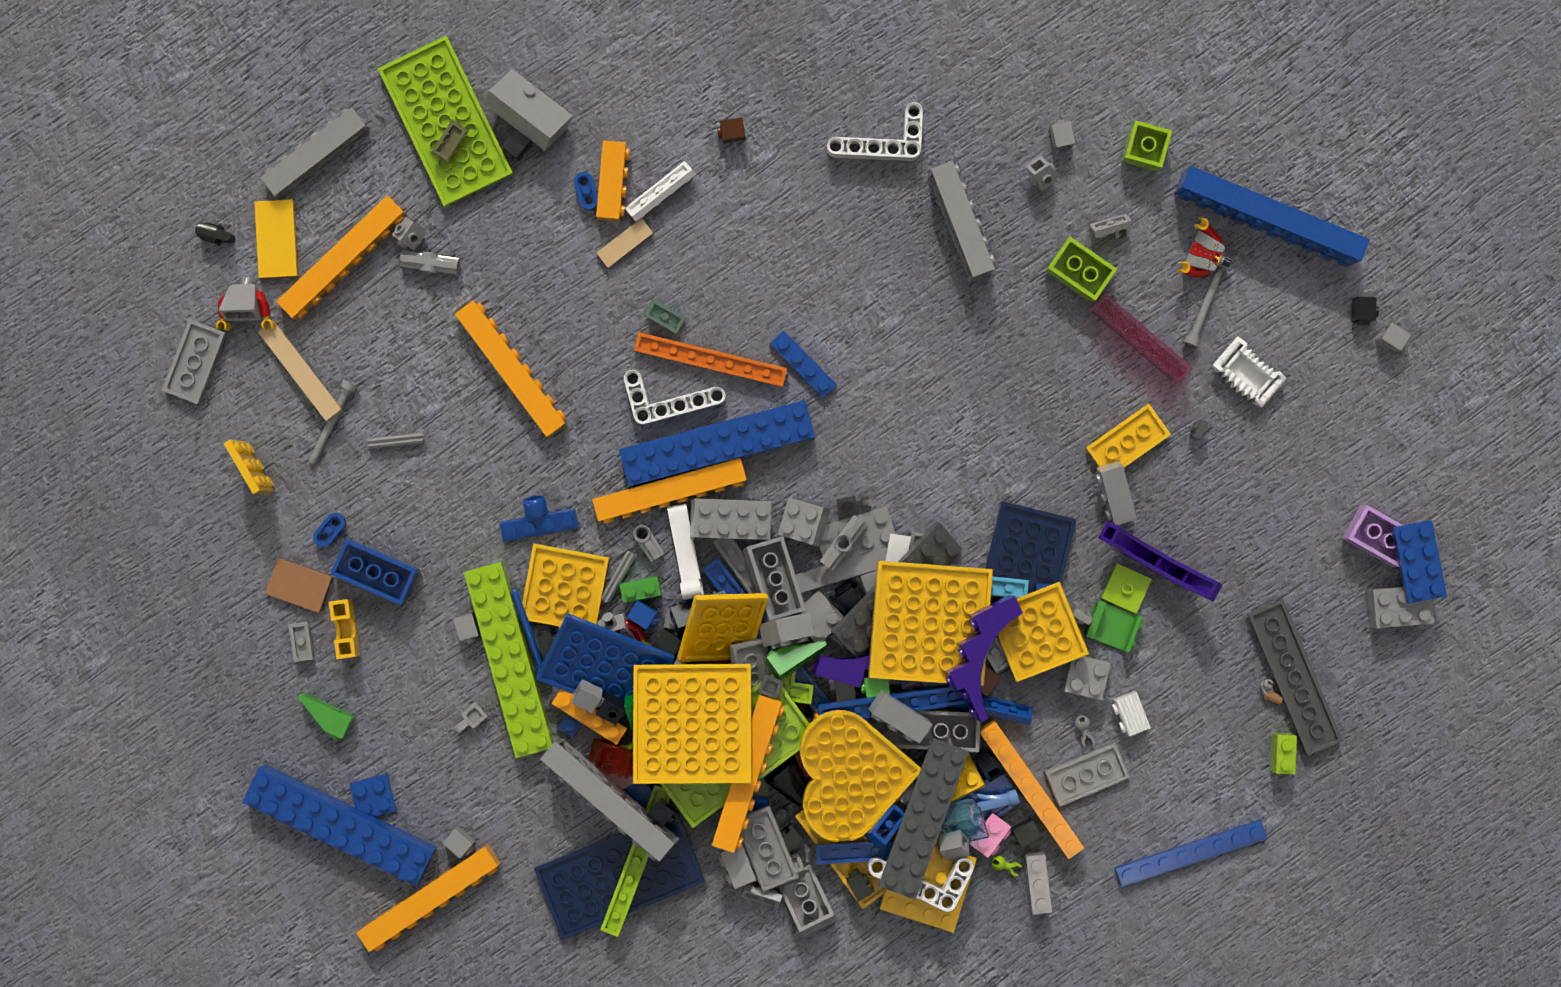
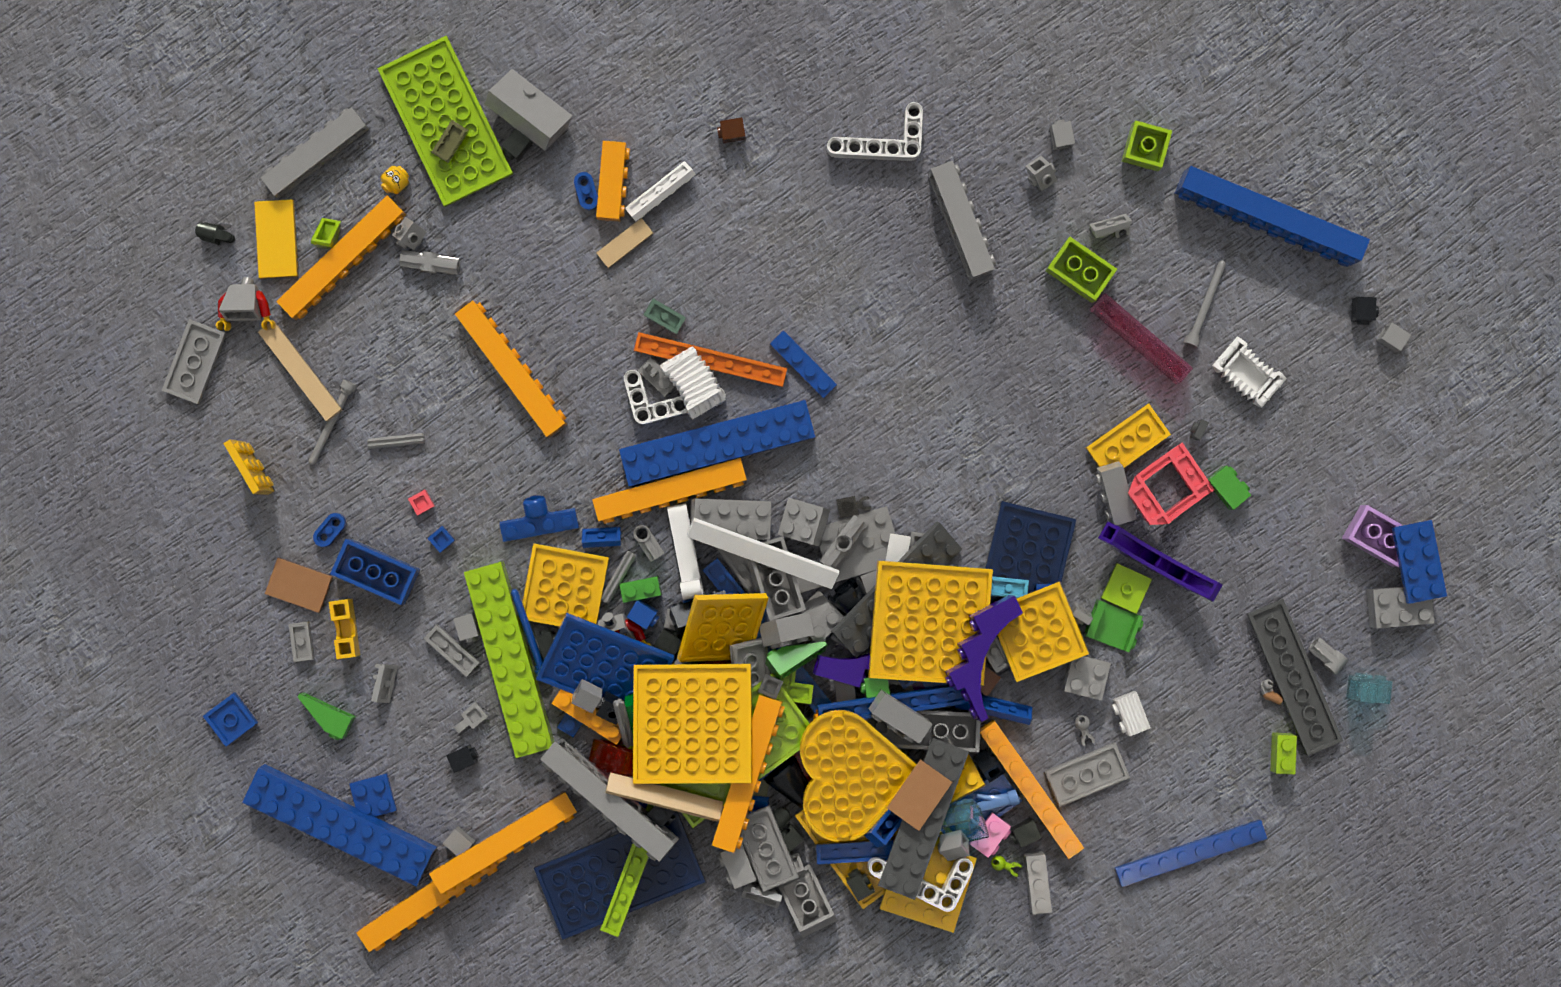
(230, 719): none -> blue plate
(326, 233): none -> lime slope
(384, 683): none -> light grey plate
(394, 179): none -> yellow head
(421, 502): none -> coral plate
(441, 539): none -> blue plate
(452, 650): none -> light grey plate
(462, 758): none -> black brick
(502, 843): none -> light orange brick
(601, 537): none -> blue plate
(623, 722): none -> light grey axle
(652, 372): none -> light grey plate
(664, 797): none -> tan tile
(693, 381): none -> white piece
(762, 553): none -> white tile
(919, 795): none -> medium nougat tile
(1189, 472): none -> coral wedge
(1204, 253): torso -> none
(1228, 487): none -> bright green brick
(1331, 658): none -> light grey piece
(1369, 689): none -> clear light blue brick

